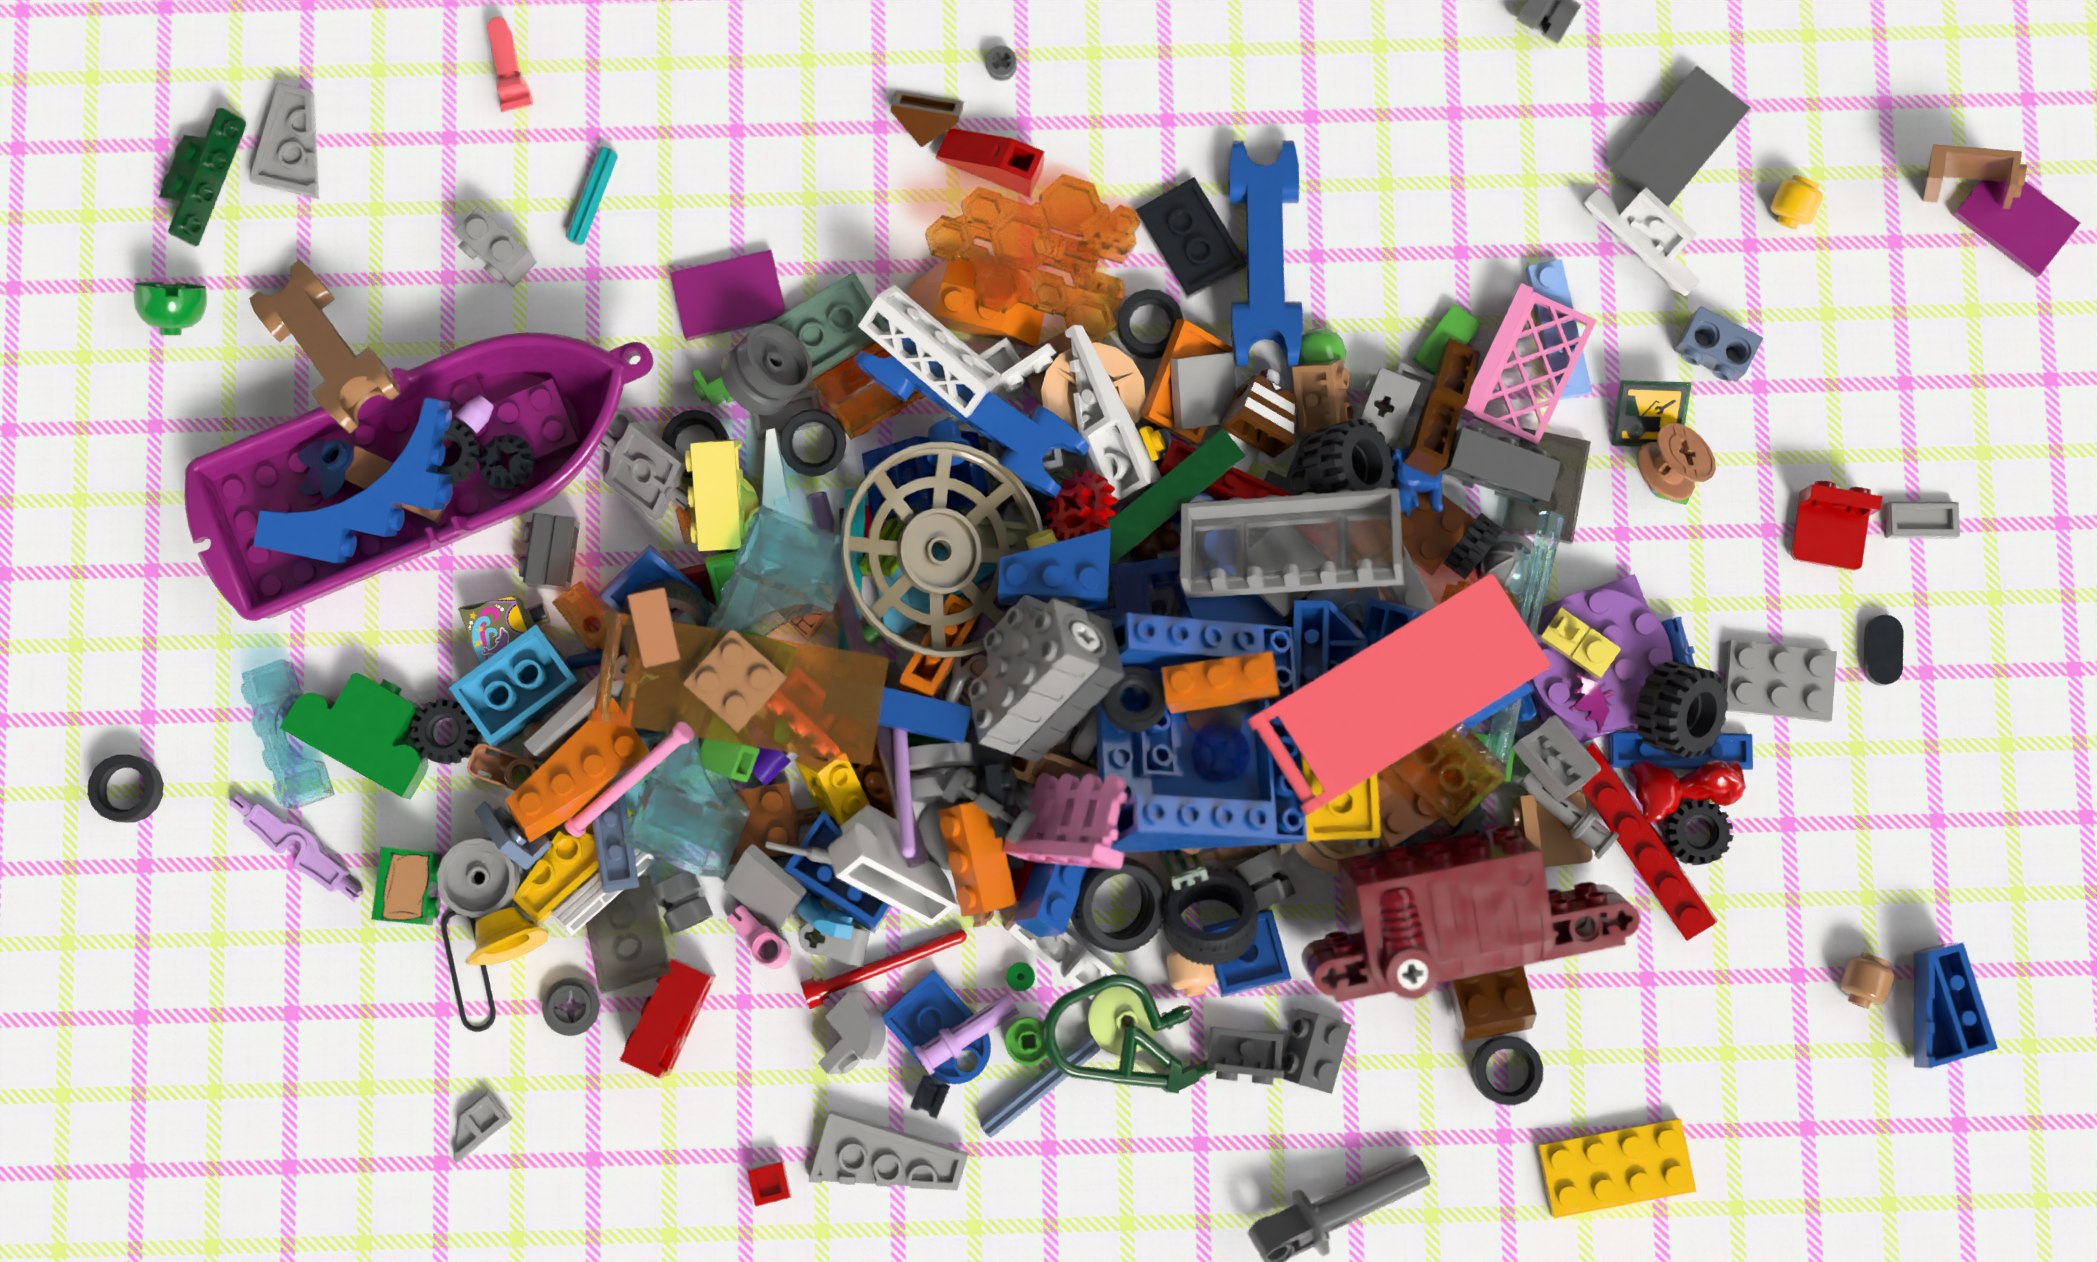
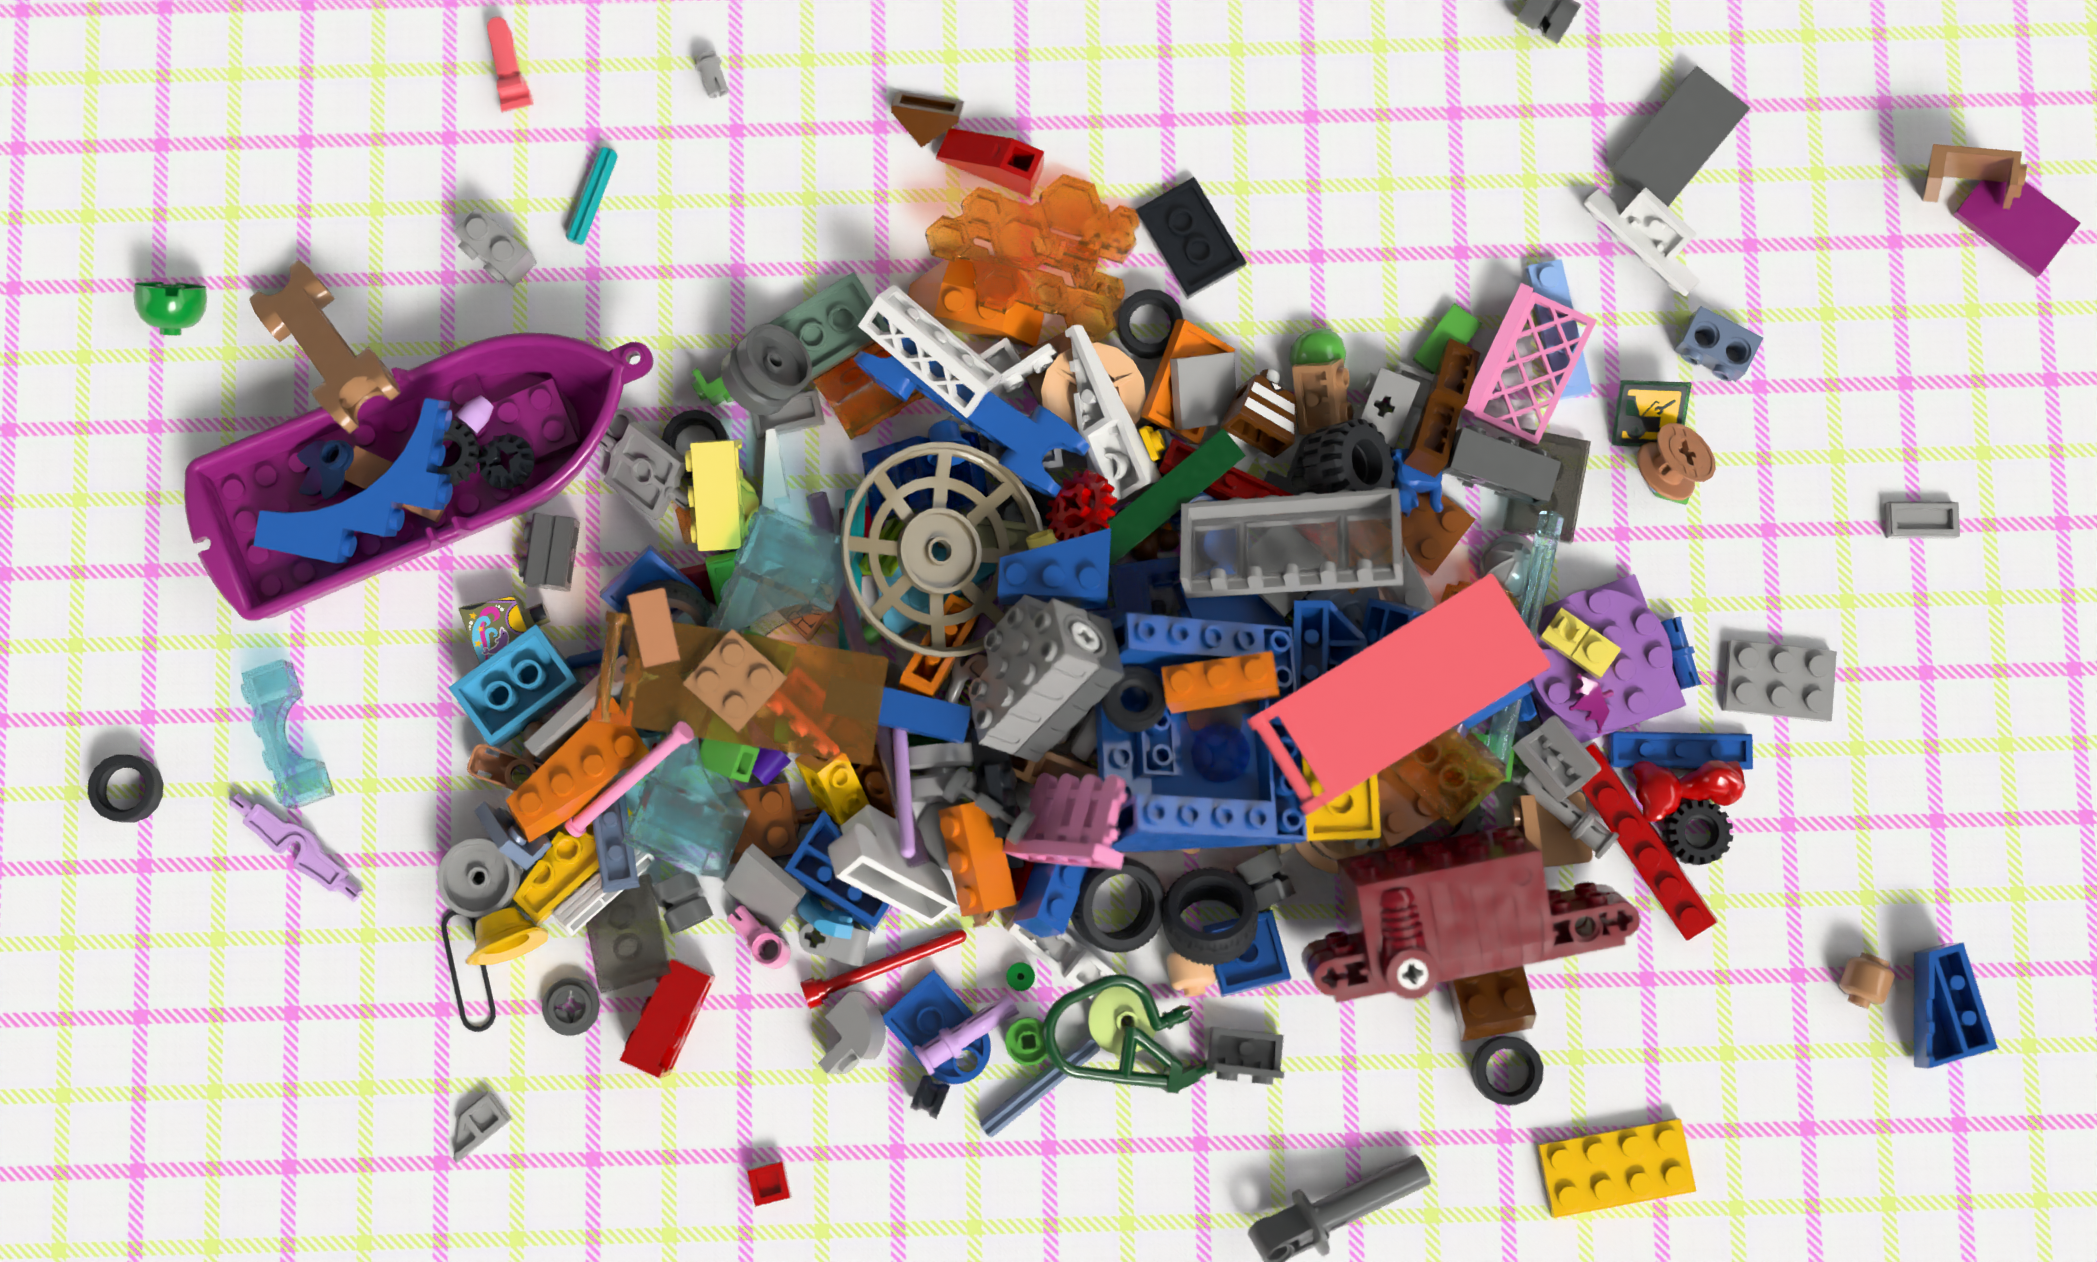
(199, 175): dark green bracket -> none
(289, 144): light grey wing -> none
(363, 732): green brick -> none
(407, 887): slope -> none
(424, 732): black tyre -> none
(580, 608): clear orange torso -> none
(712, 74): none -> light grey pin
(728, 295): magenta tile -> none
(798, 464): black tyre -> none
(813, 854): light grey piece -> none
(878, 1155): light grey wing -> none
(1001, 53): dark grey bush -> none
(1186, 874): tile -> none
(1227, 853): tan piece -> none
(1266, 312): blue piece -> none
(1314, 1050): dark grey bracket -> none
(1473, 546): black tyre -> none
(1681, 709): black tyre -> none
(1796, 202): yellow head -> none
(1833, 525): red bracket -> none
(1883, 650): black tile -> none

